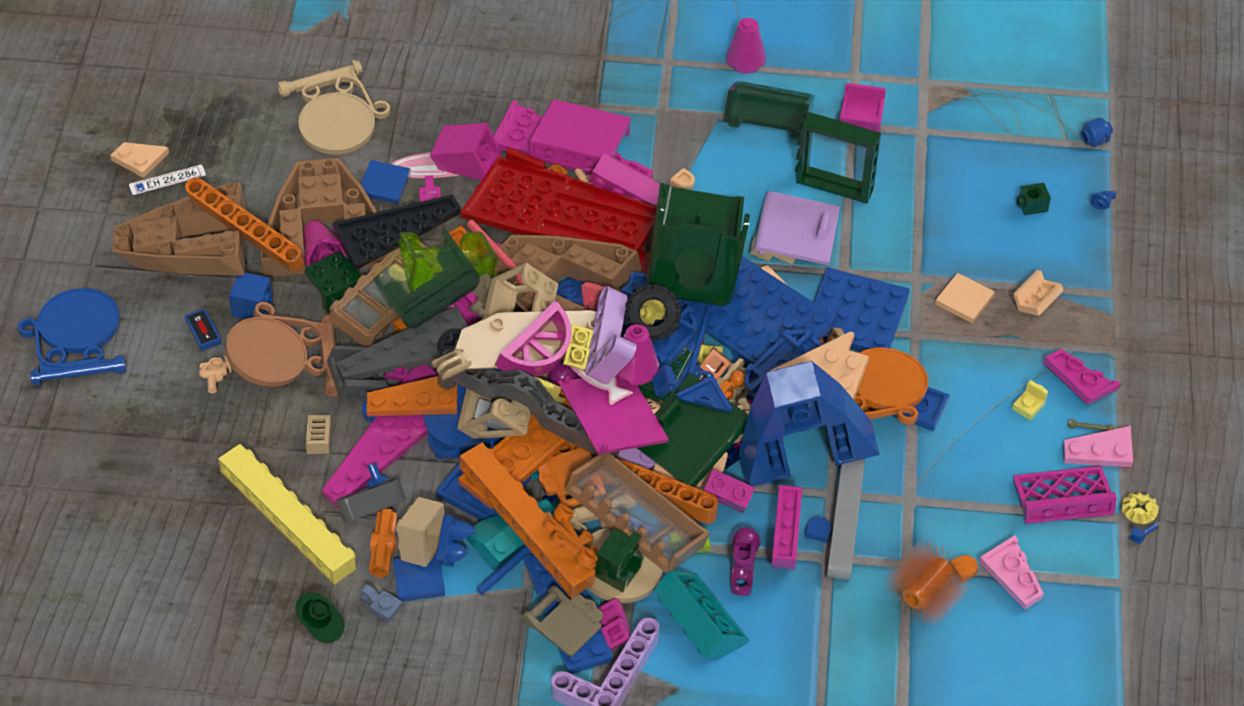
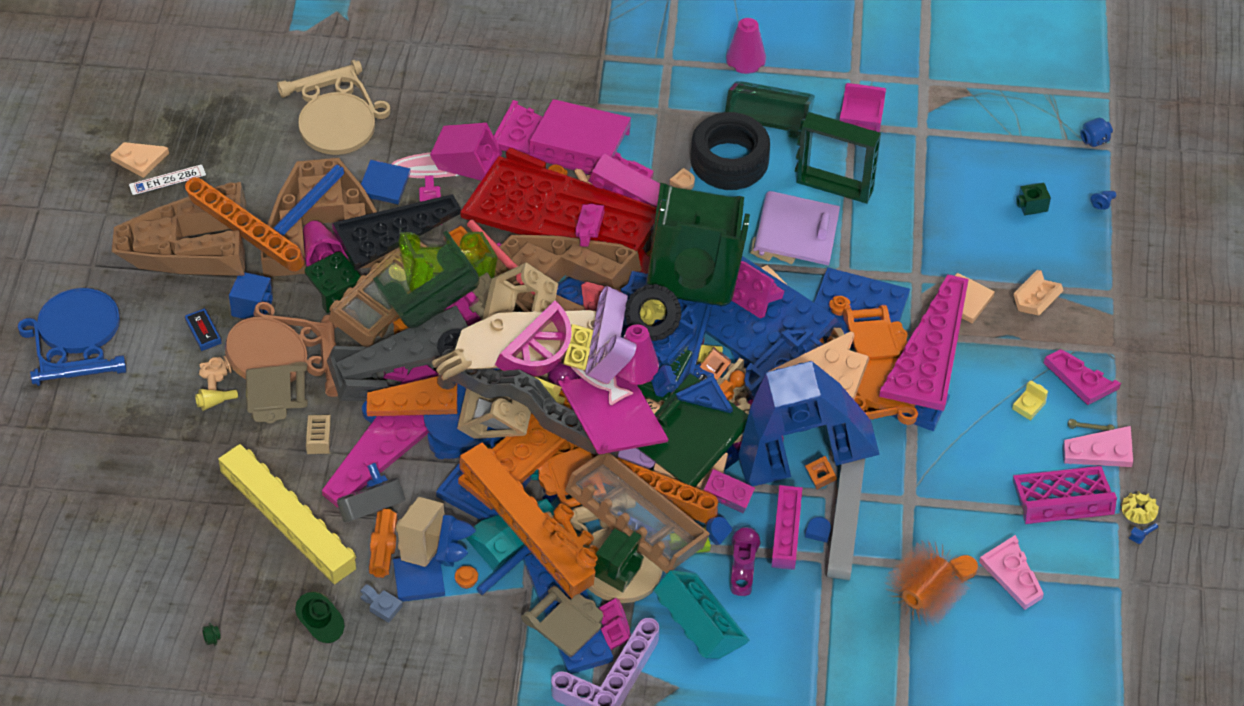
(210, 398): none -> light yellow cone
(211, 634): none -> dark green plate
(270, 393): none -> dark tan piece
(309, 200): none -> blue axle
(466, 576): none -> orange plate
(589, 223): none -> dark pink hinge
(718, 529): none -> blue tile
(732, 129): none -> black tyre
(755, 290): none -> dark pink bracket
(818, 466): none -> orange plate
(838, 304): none -> orange plate
(877, 337): none -> orange piece
(927, 361): none -> dark pink wing

